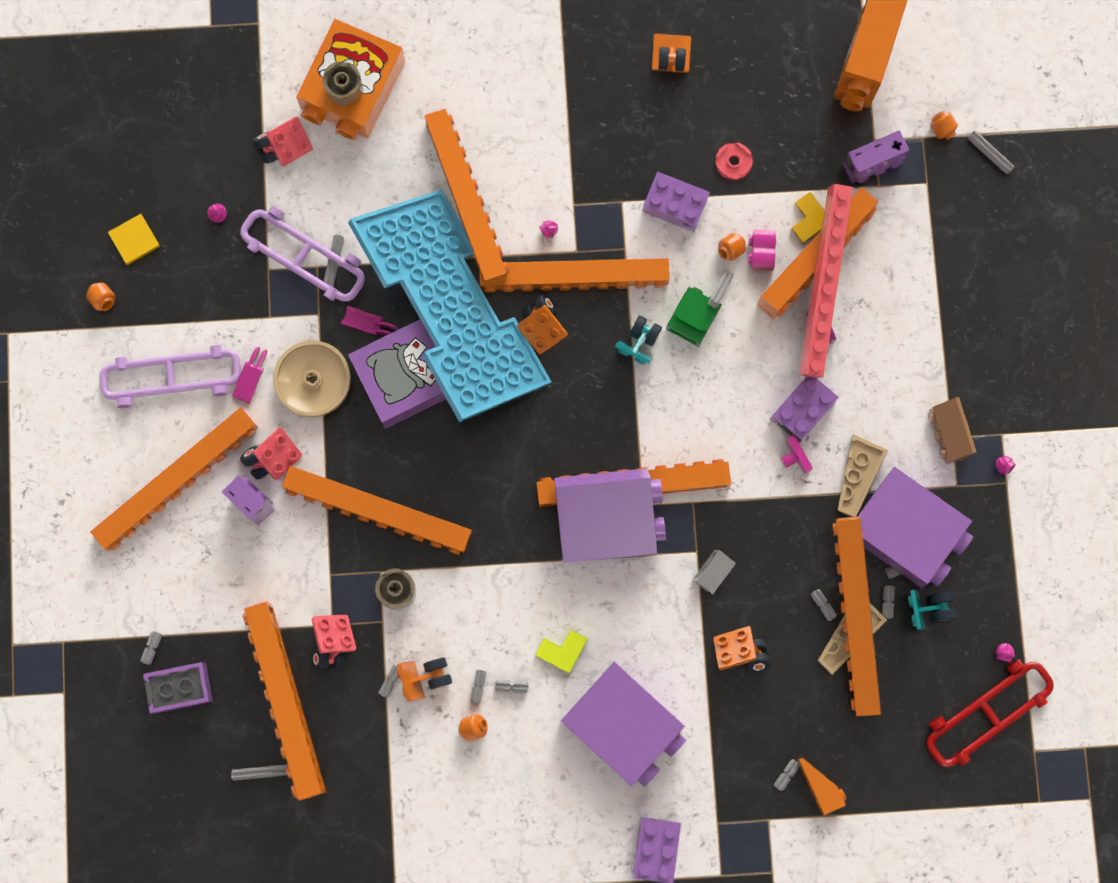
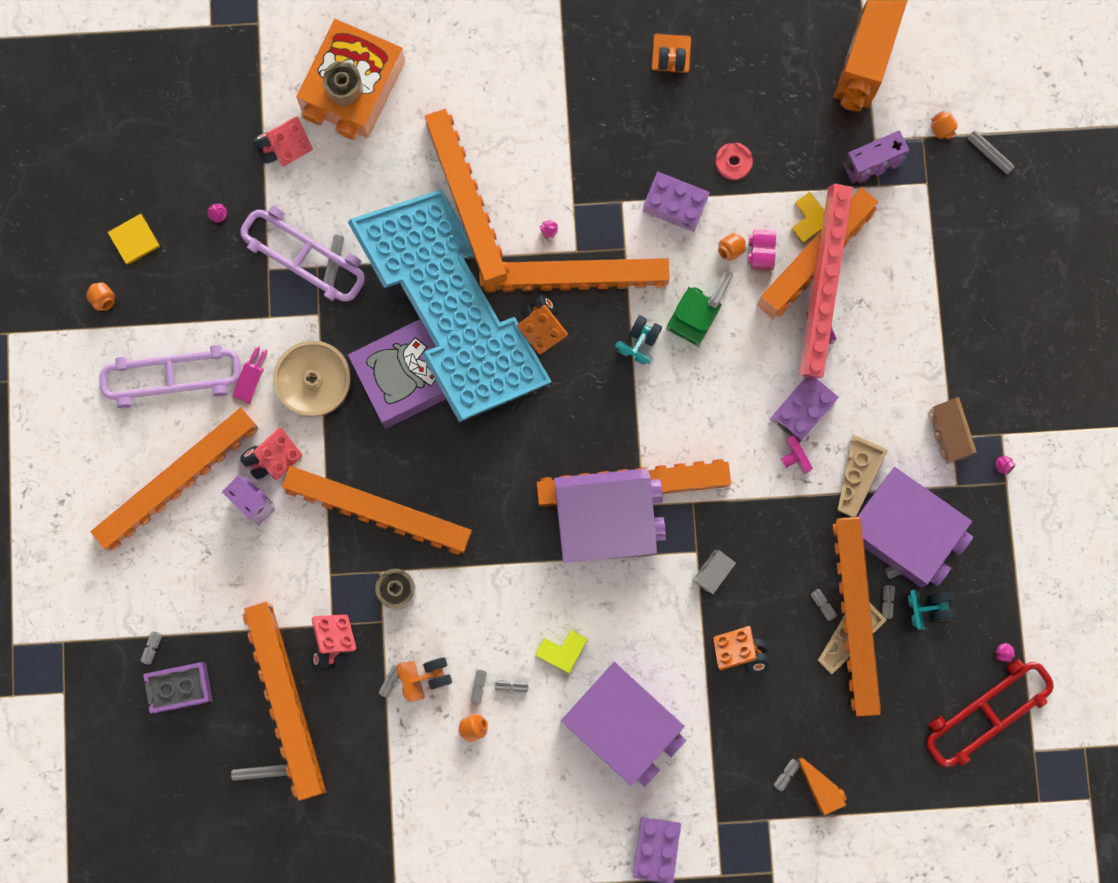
(366, 322): dark pink arm -> none

